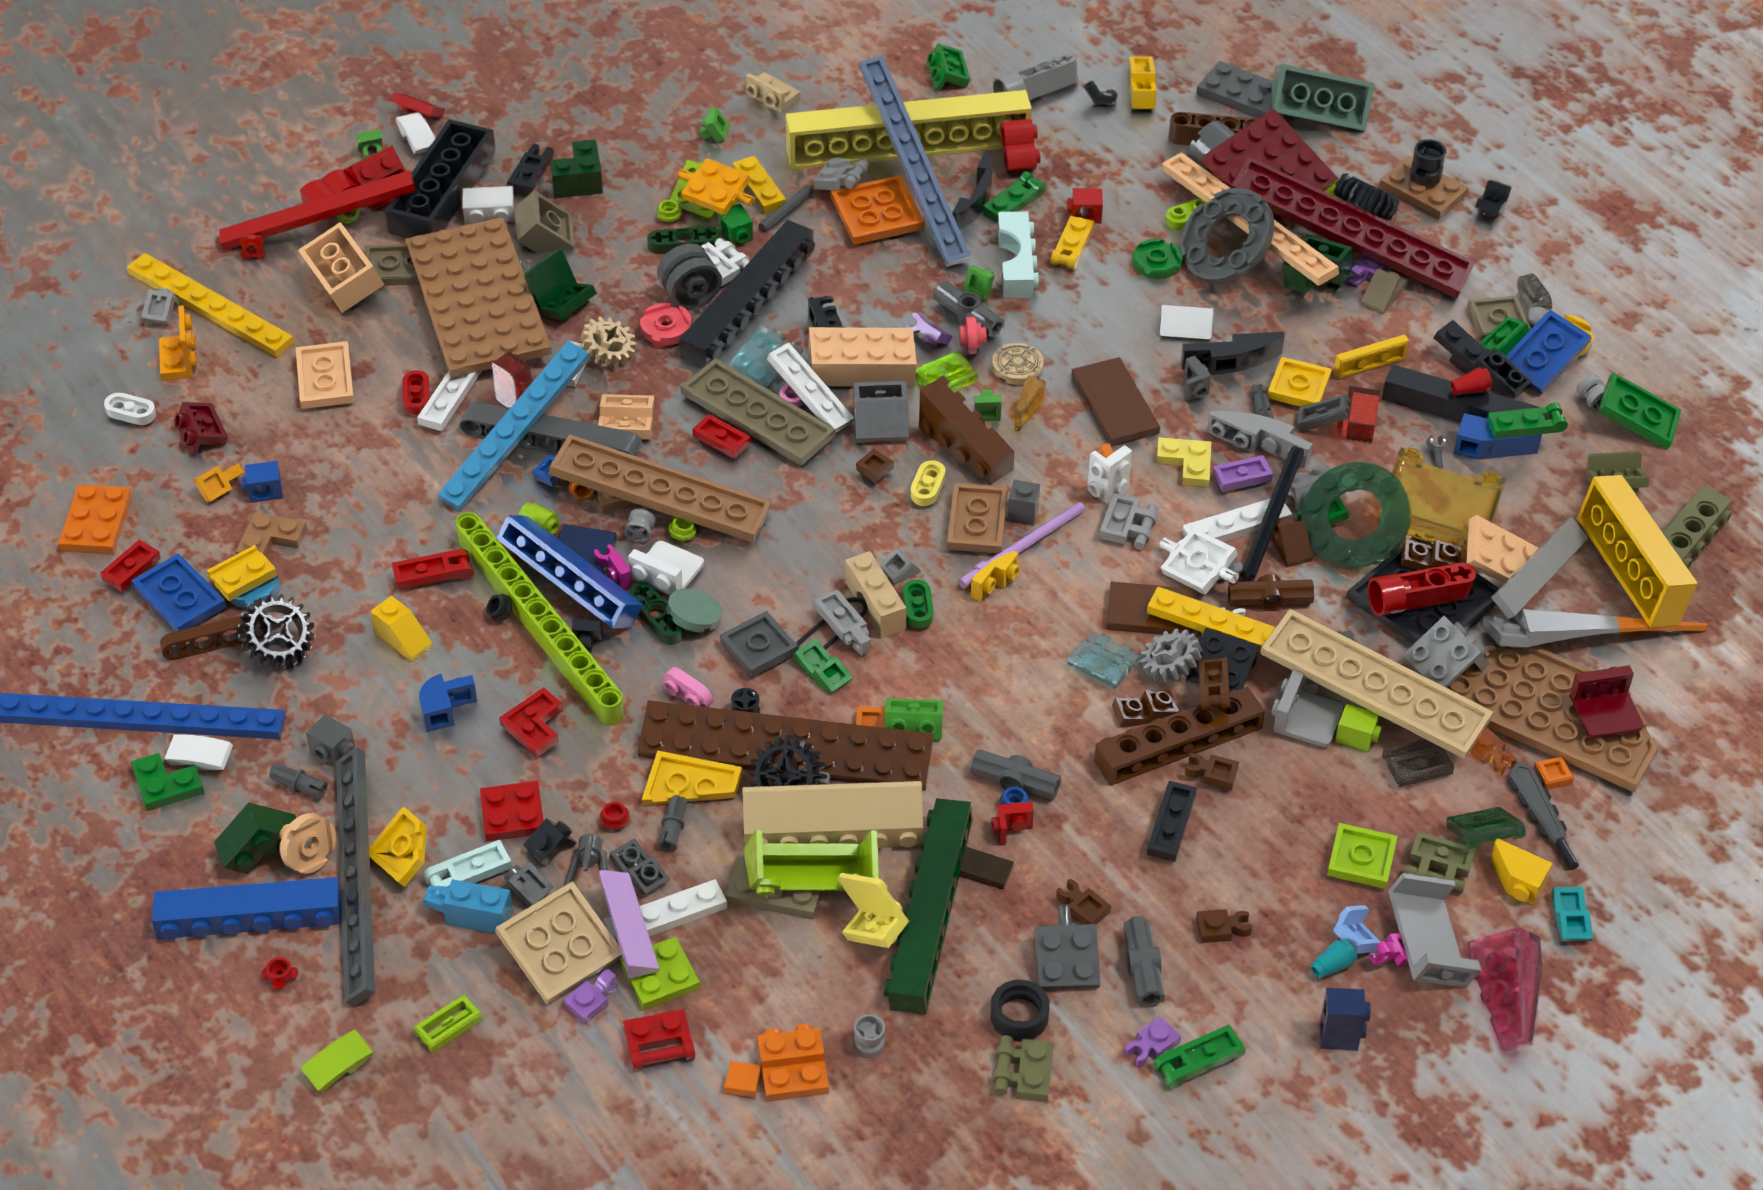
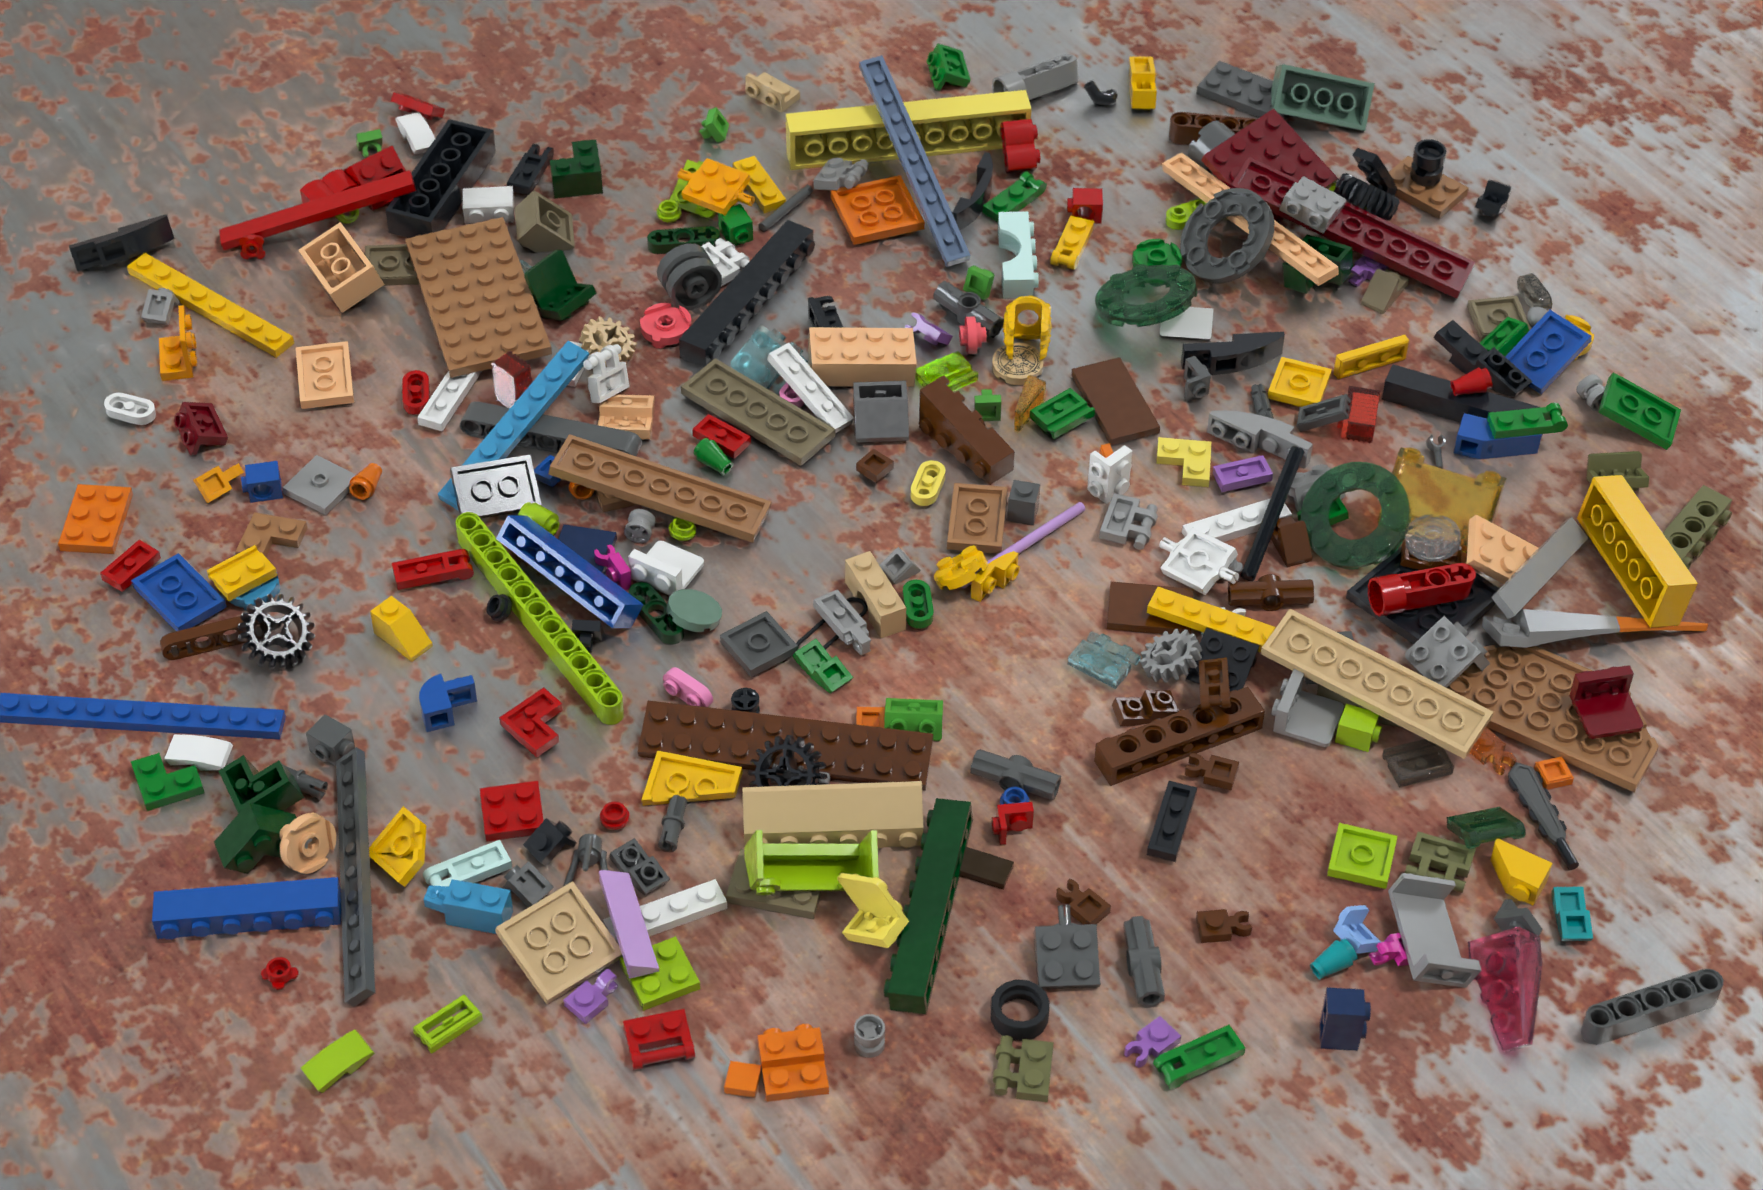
(123, 244): none -> black slope
(269, 788): none -> dark green brick
(319, 485): none -> light grey plate
(365, 482): none -> orange cone
(495, 486): none -> plate
(606, 380): none -> white plate
(711, 455): none -> green cone
(960, 569): none -> yellow plate
(1015, 329): none -> yellow piece
(1062, 413): none -> green plate
(1117, 312): none -> clear green plate
(1312, 204): none -> light grey plate
(1375, 171): none -> black hinge
(1433, 538): none -> clear tile
(1511, 916): none -> dark grey bracket
(1651, 1006): none -> dark grey beam

